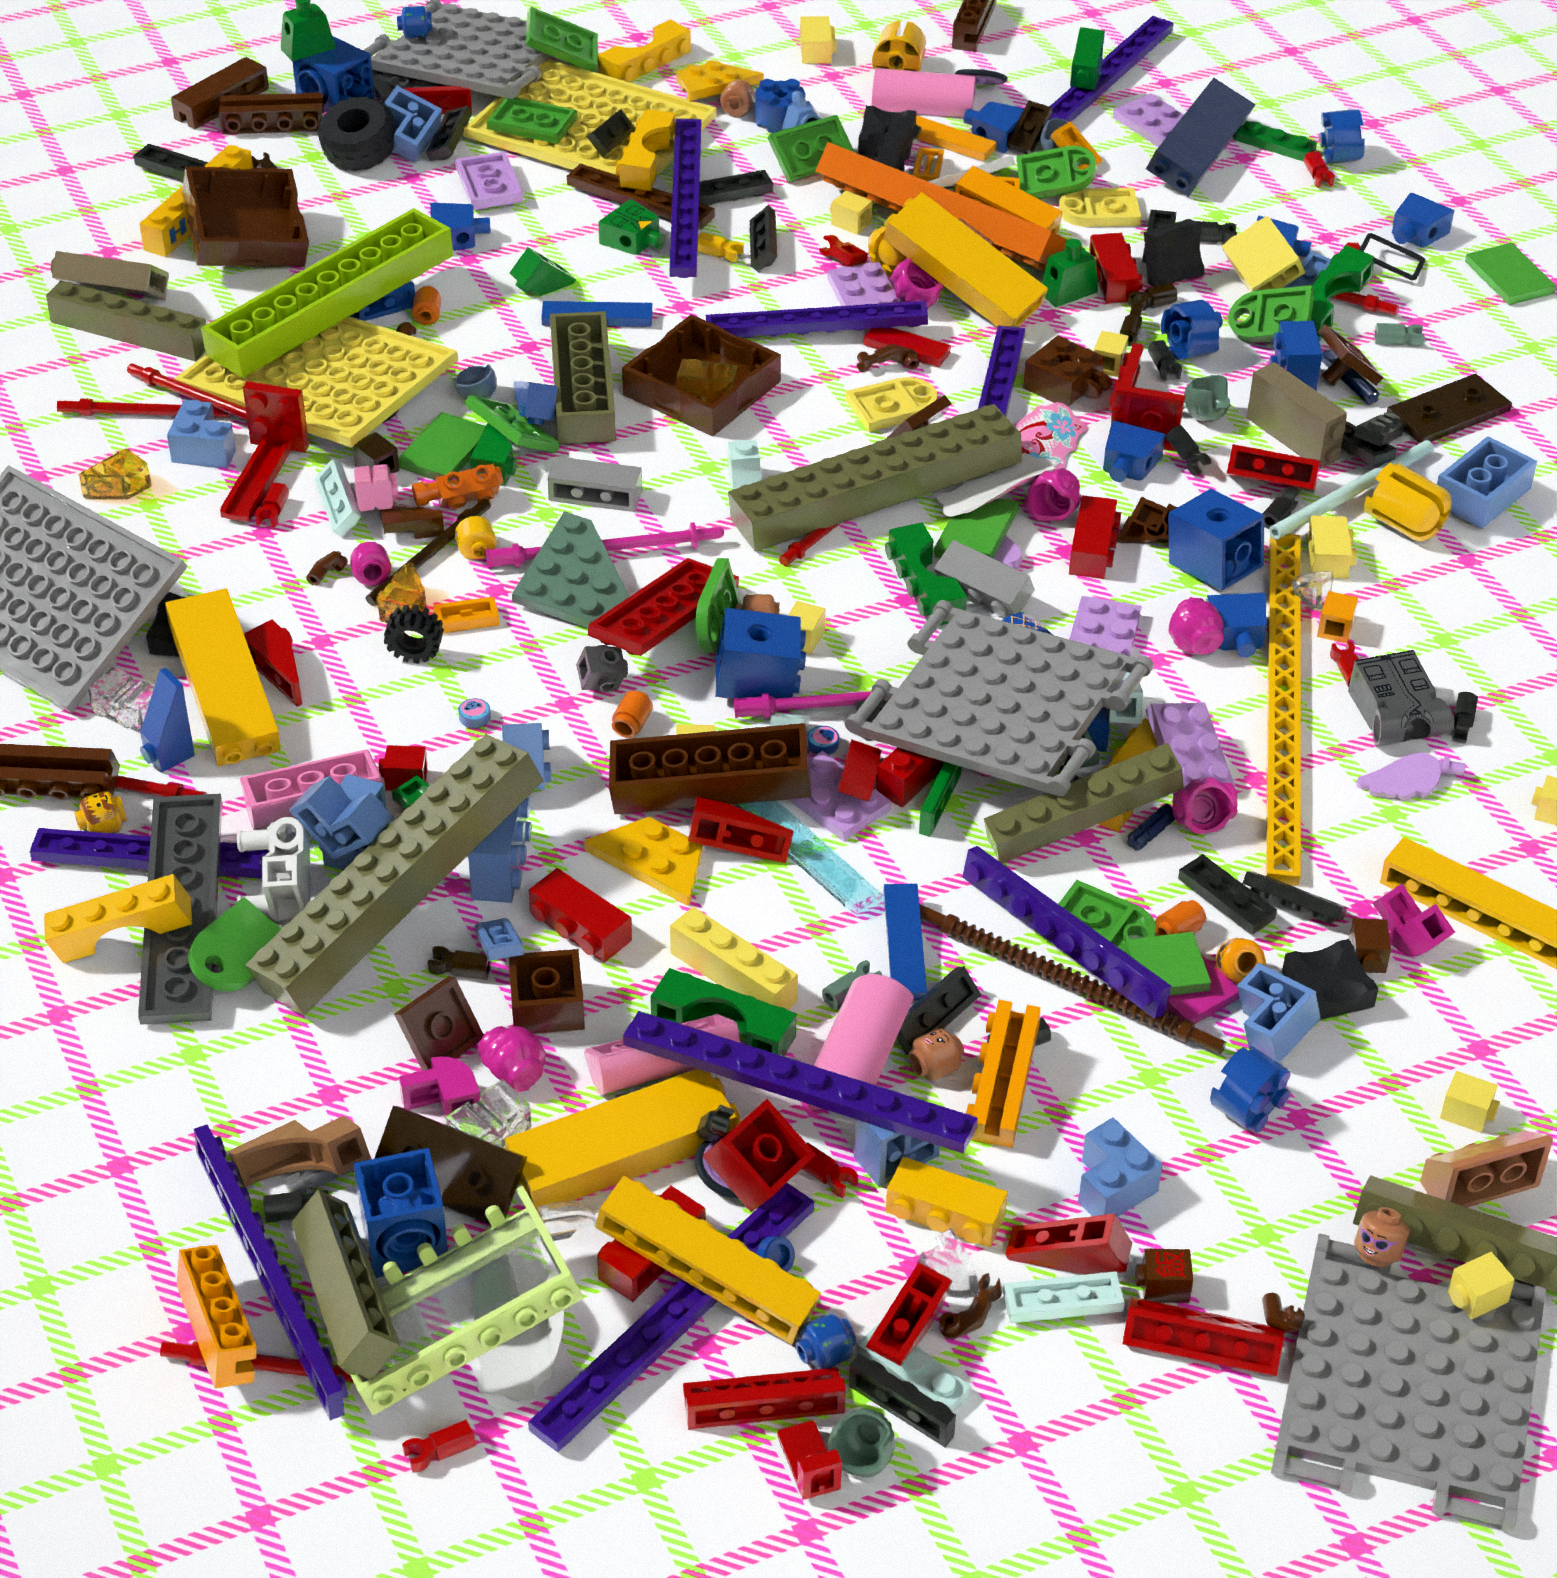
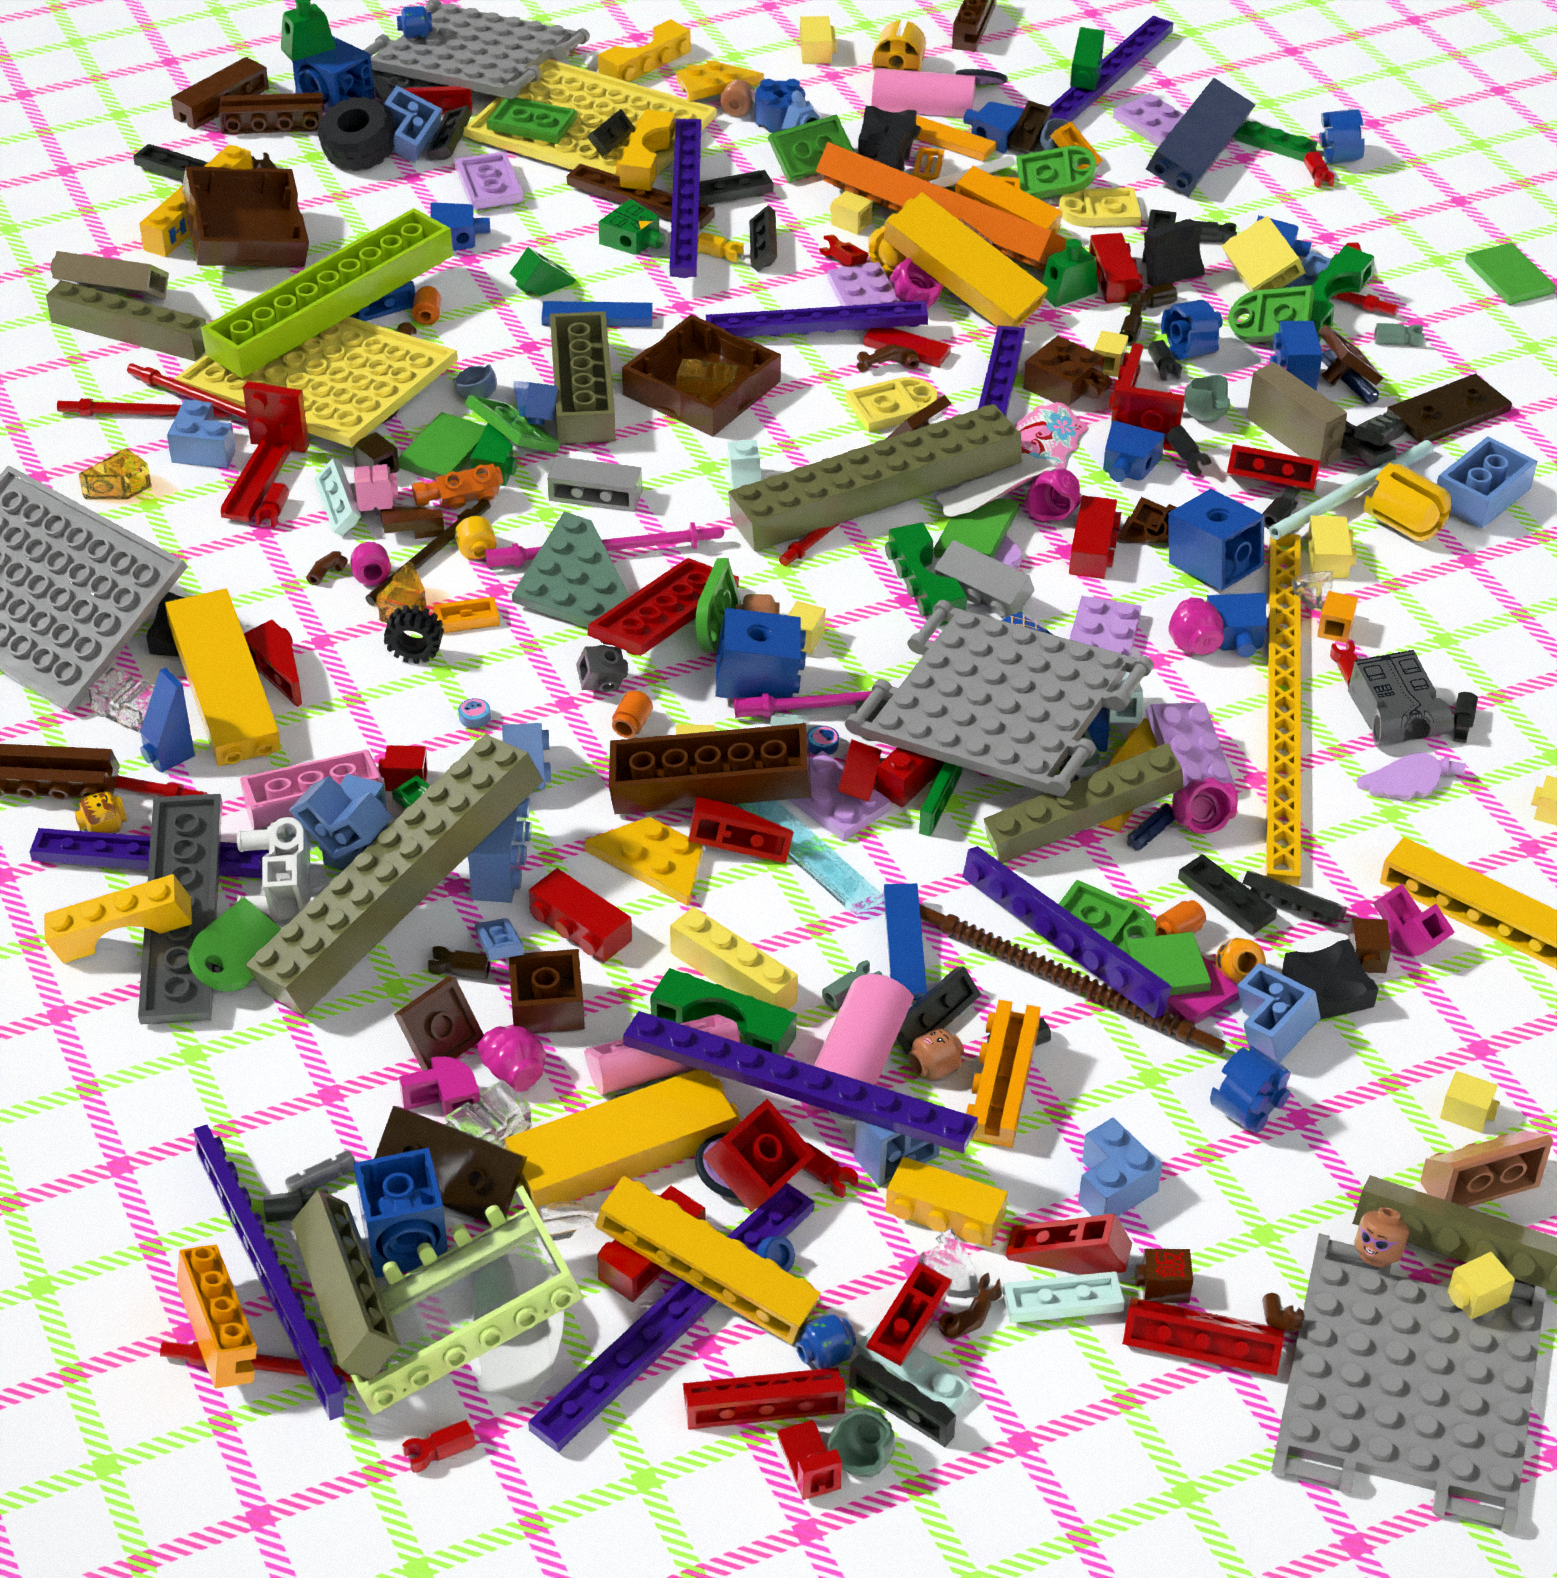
(296, 1148): medium nougat arch -> none
(562, 39): bright green tile -> none
(715, 1123): pearl dark grey bar -> none
(1399, 248): black piece -> none
(1421, 221): blue torso -> none

